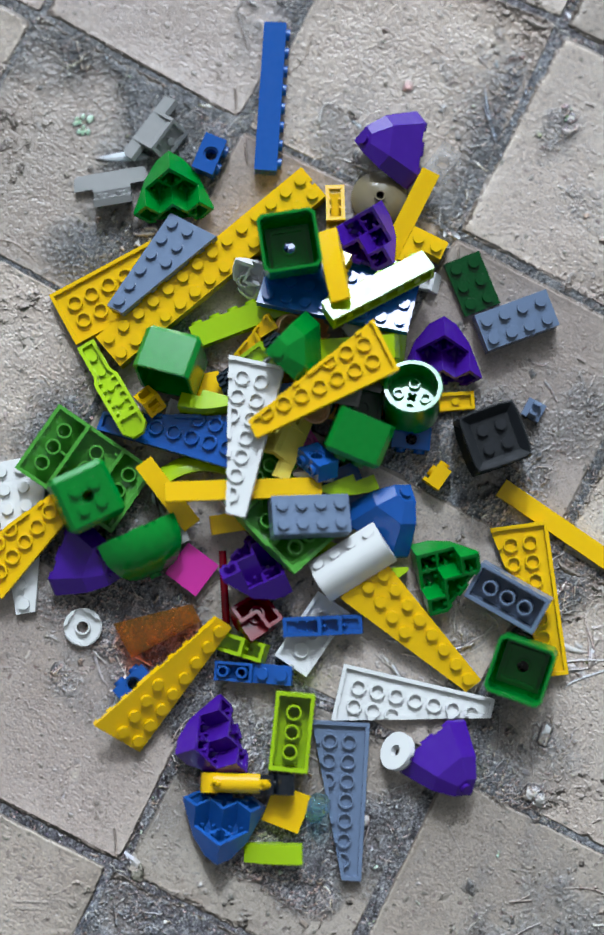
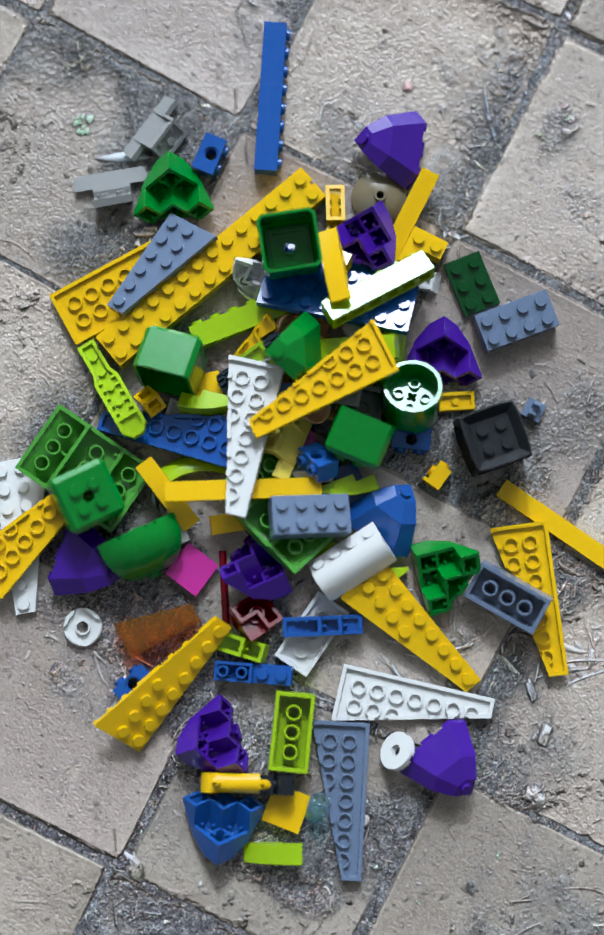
(510, 682): green plate -> none

